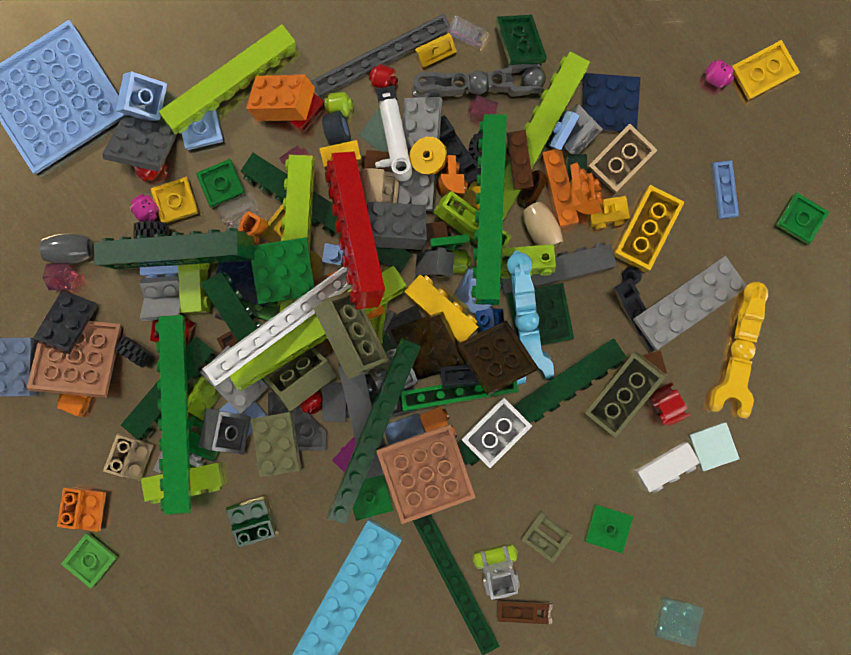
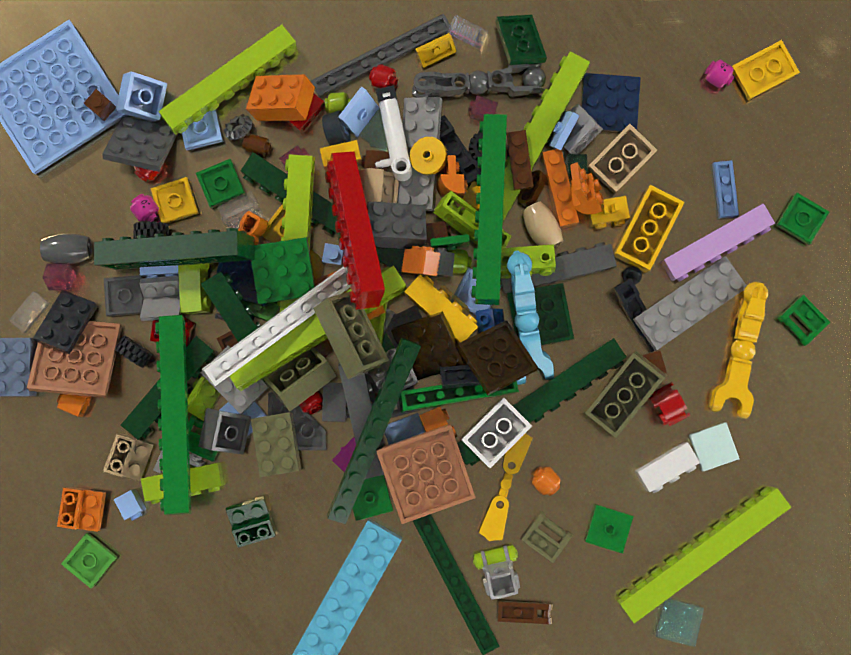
(29, 312): none -> clear plate
(100, 105): none -> reddish brown brick
(123, 295): none -> dark grey plate
(130, 505): none -> light blue brick
(238, 127): none -> dark grey gear
(256, 144): none -> reddish brown brick
(358, 112): none -> light blue plate
(421, 261): none -> orange brick
(495, 519): none -> yellow piece
(546, 481): none -> orange head
(703, 554): none -> lime brick
(717, 242): none -> lavender brick
(808, 316): none -> green plate

